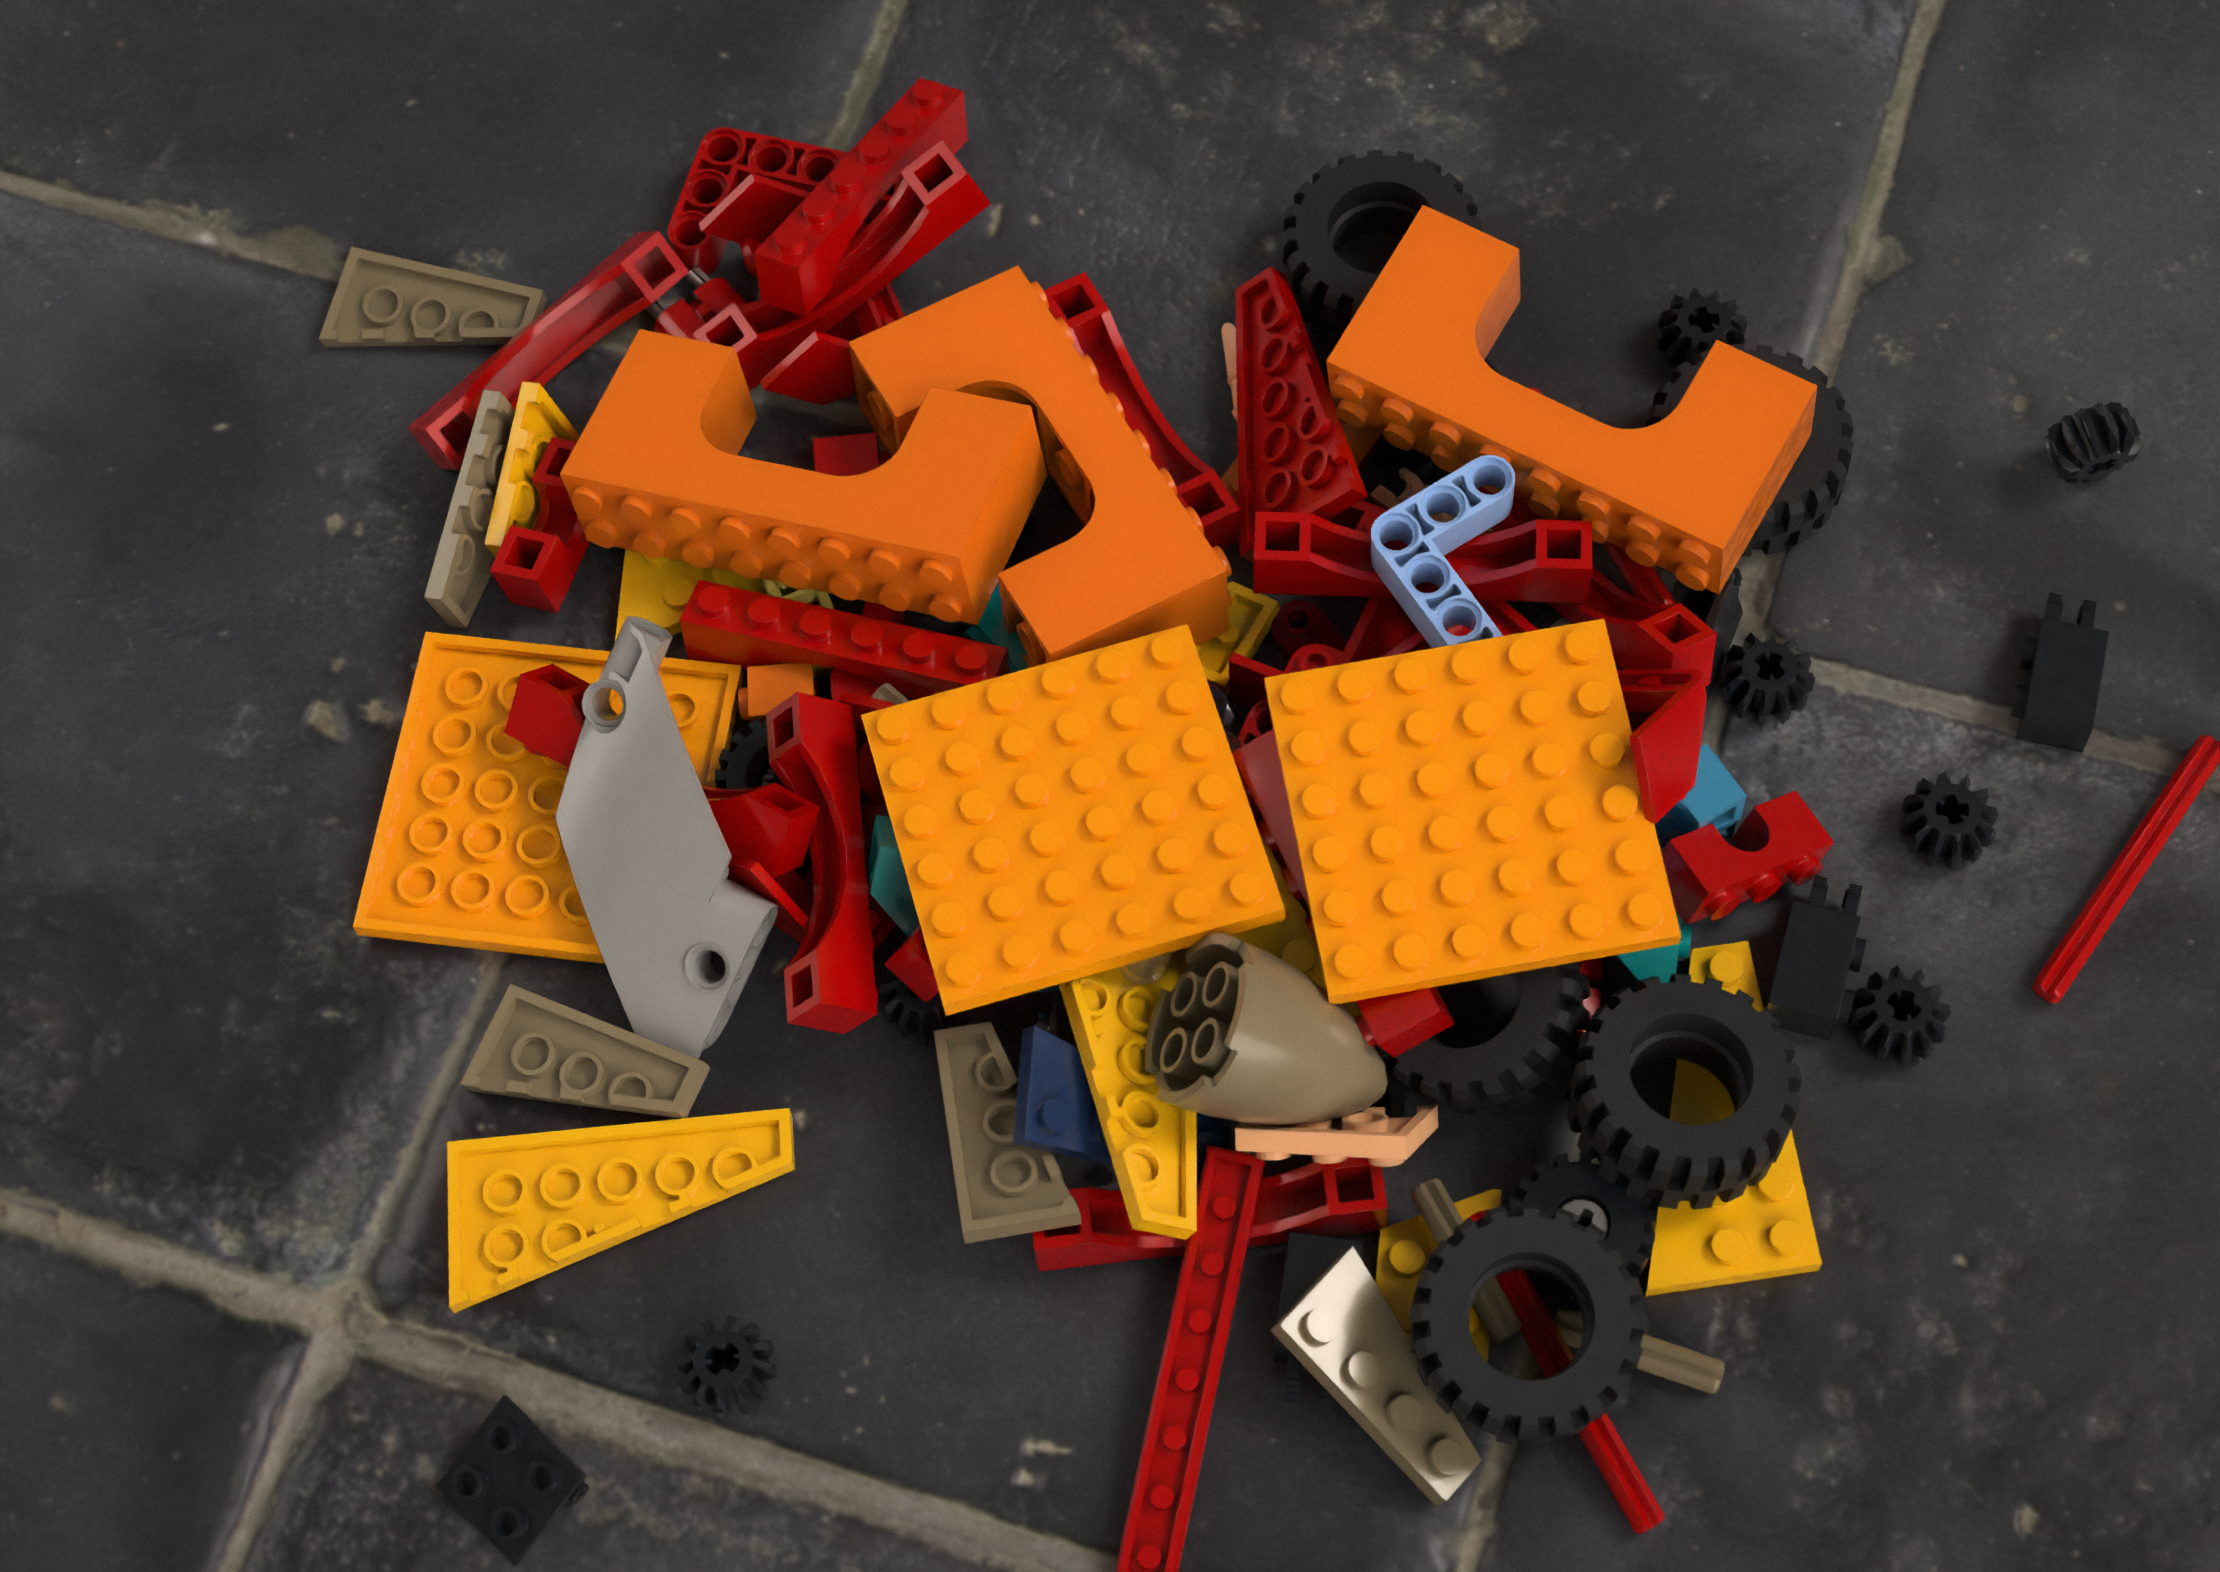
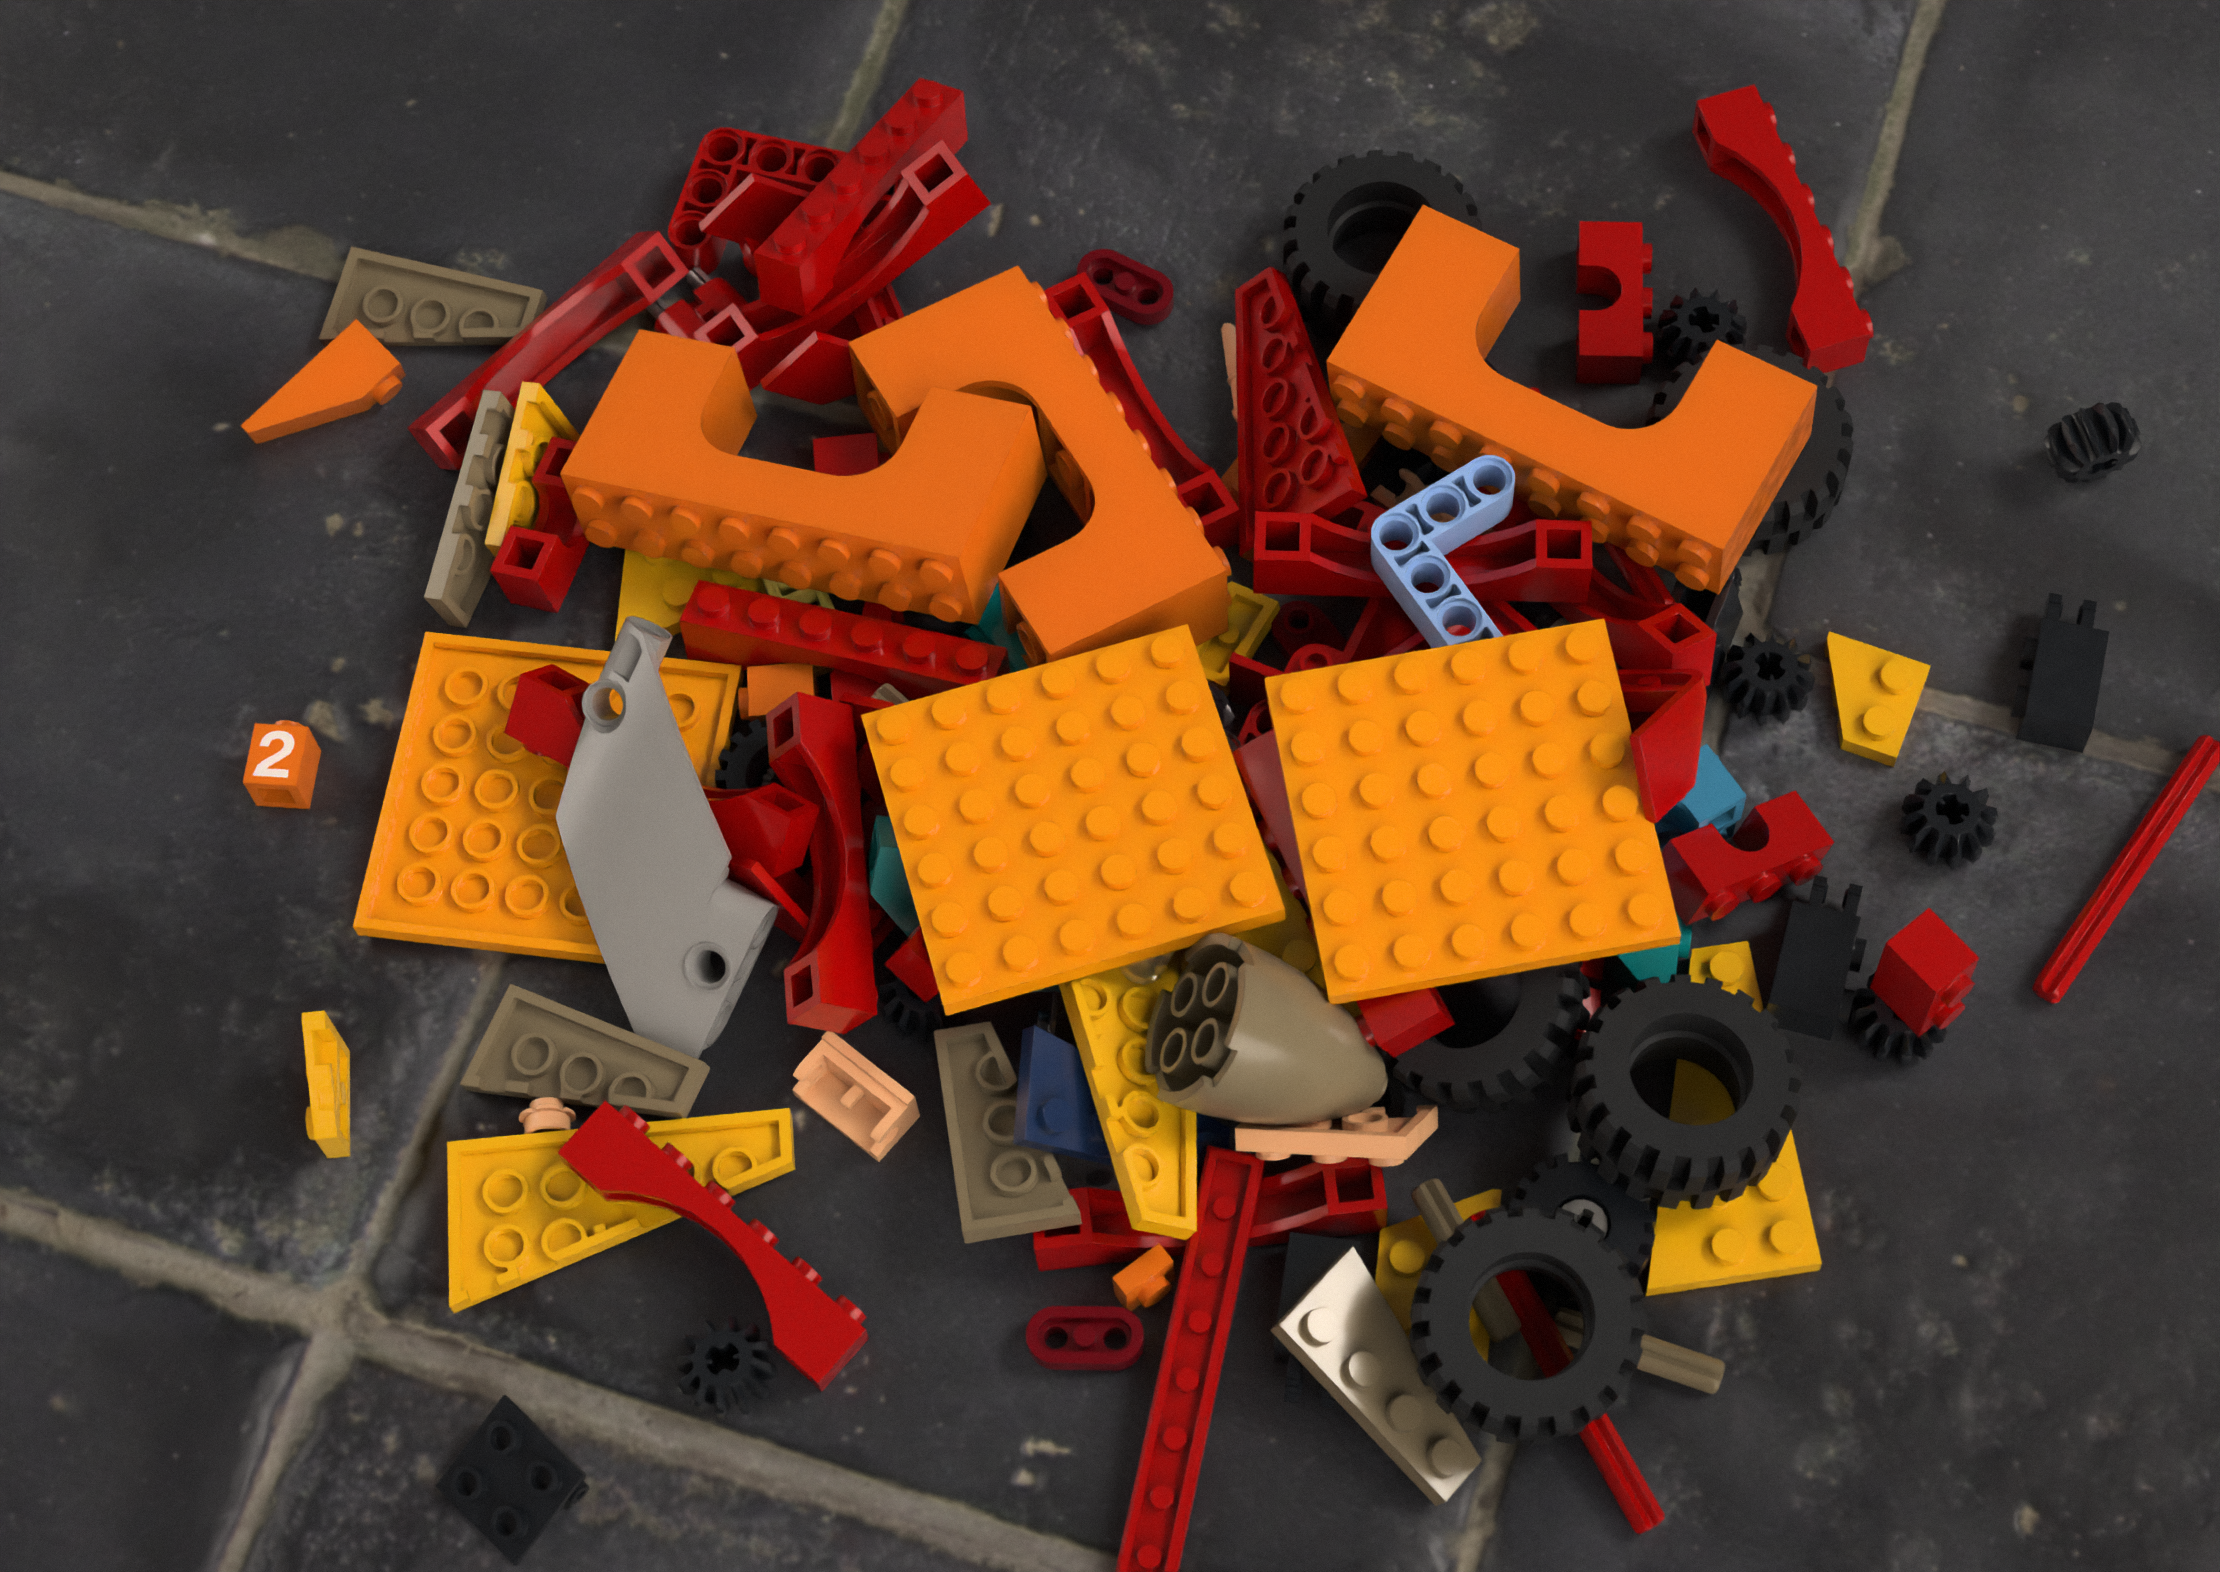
(282, 765): none -> orange brick
(328, 1085): none -> yellow wing
(335, 384): none -> orange slope
(546, 1115): none -> light nougat plate
(626, 1166): none -> red arch
(855, 1096): none -> light nougat hinge
(1085, 1333): none -> dark red plate
(1129, 286): none -> dark red plate
(1145, 1279): none -> orange plate
(1613, 266): none -> red arch
(1744, 147): none -> red arch
(1873, 696): none -> yellow wing
(1925, 973): none -> red brick

